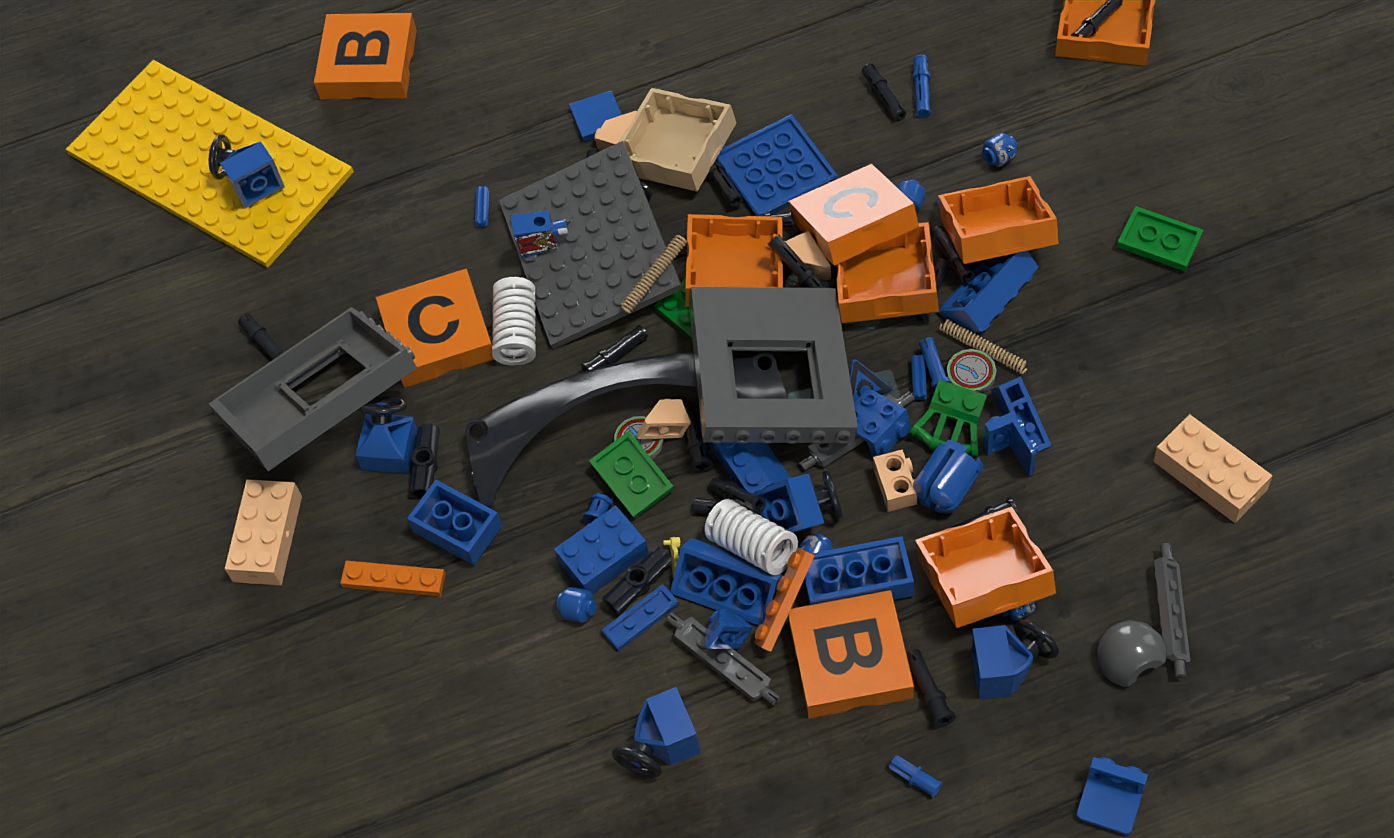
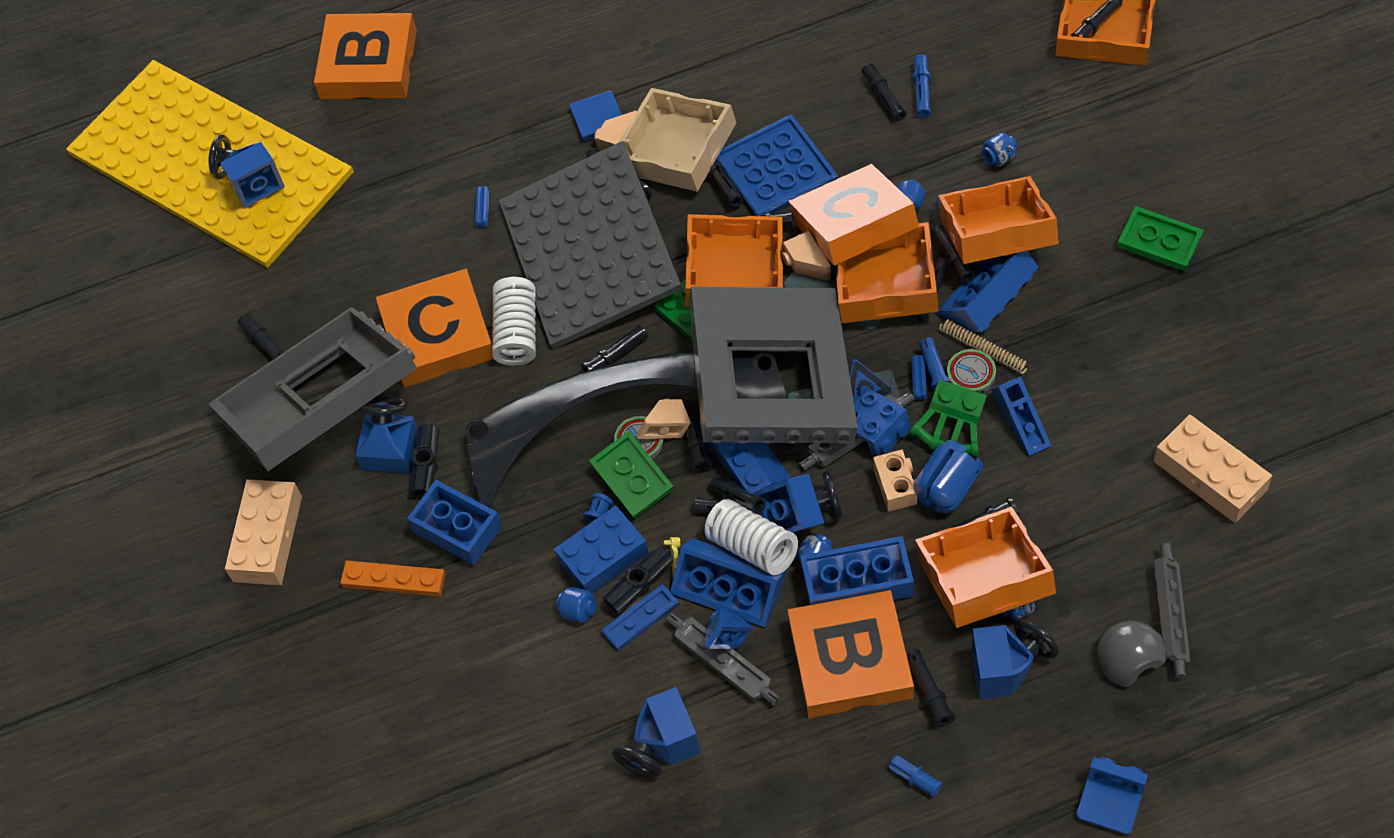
(536, 232): torso -> none
(654, 274): tan piece -> none
(787, 591): orange plate -> none
(805, 275): black pin -> none
(1008, 431): blue bracket -> none

